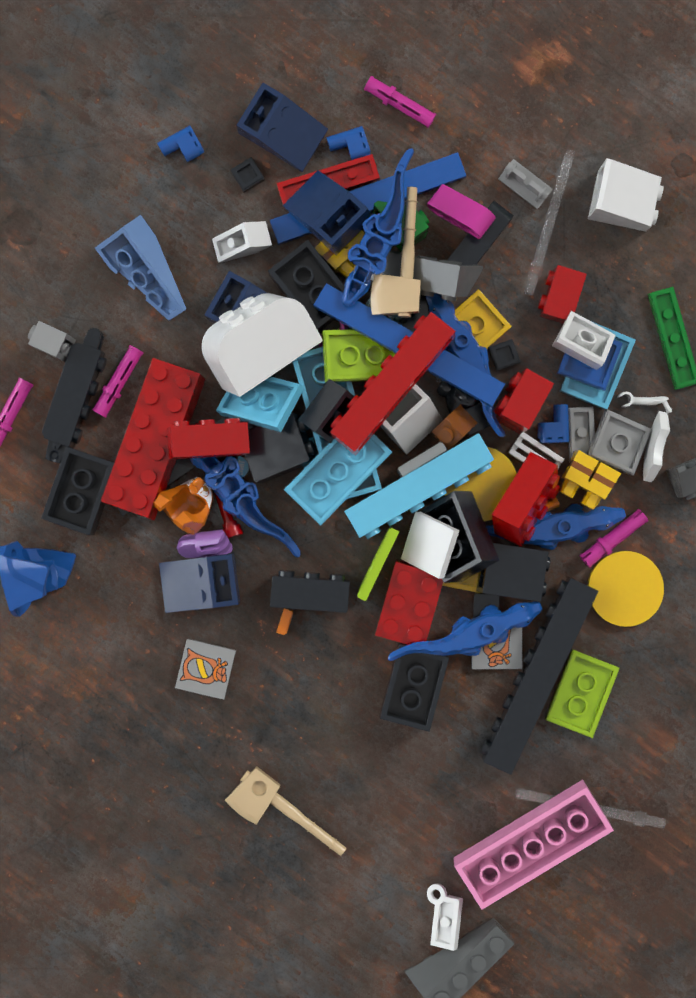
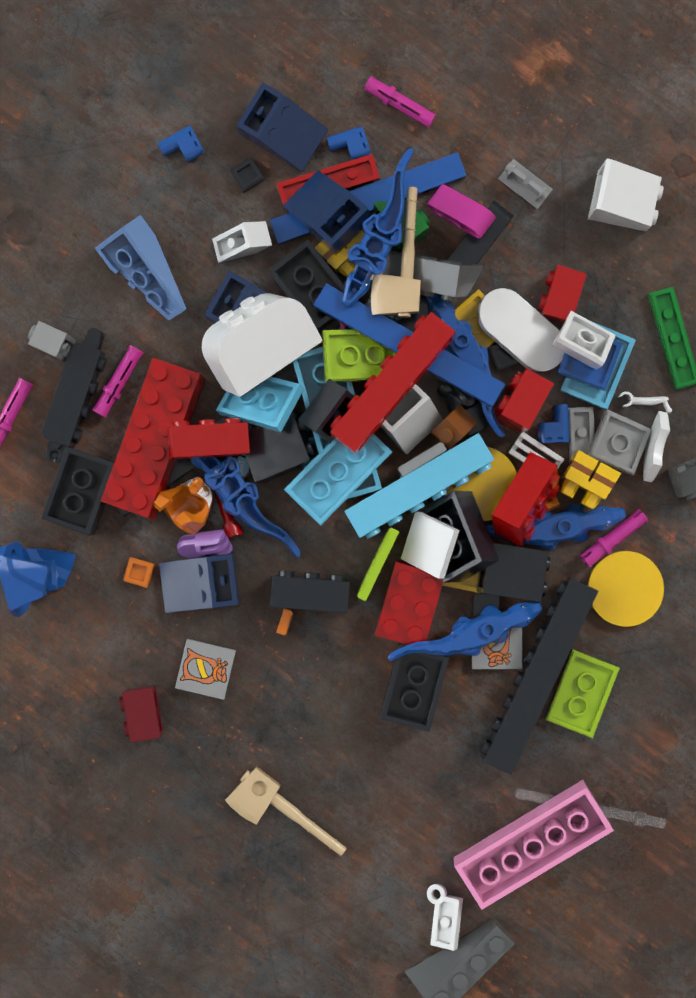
(138, 572): none -> orange tile
(141, 713): none -> dark red brick
(519, 329): none -> white tile
(536, 269): clear bar -> none

